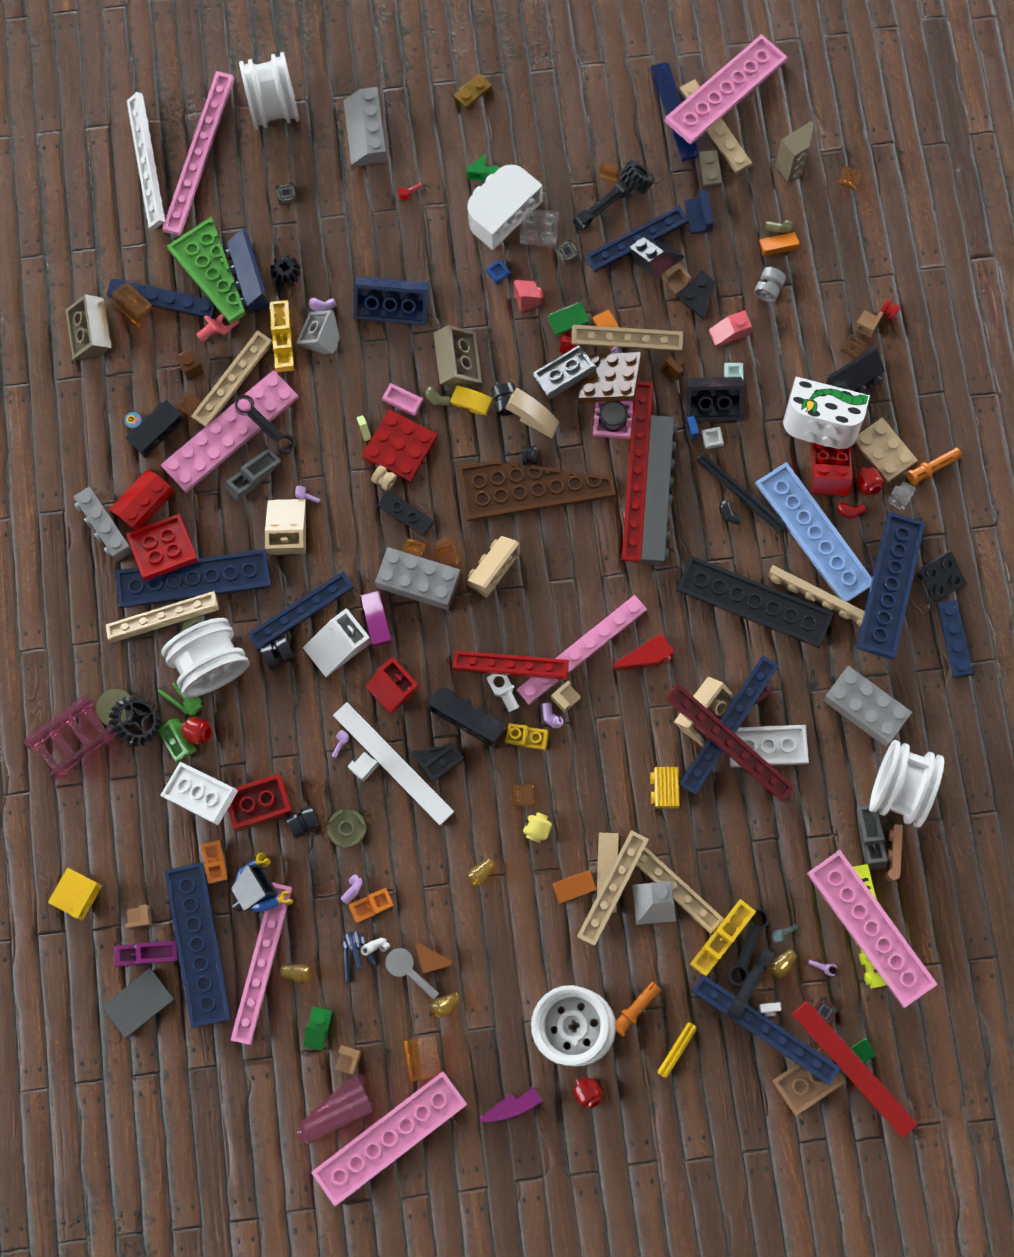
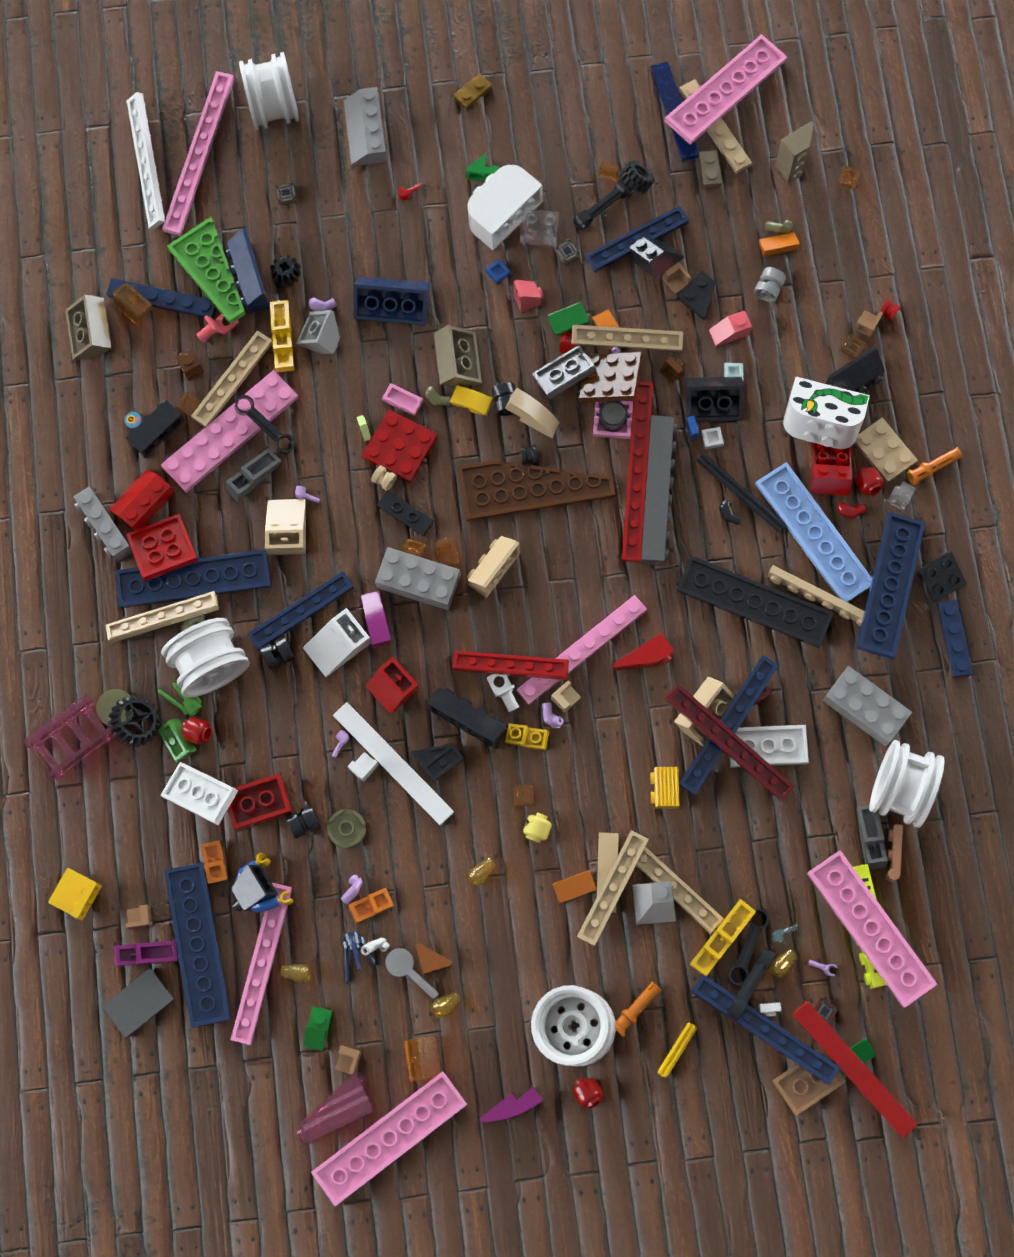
(699, 213): dark blue panel -> none

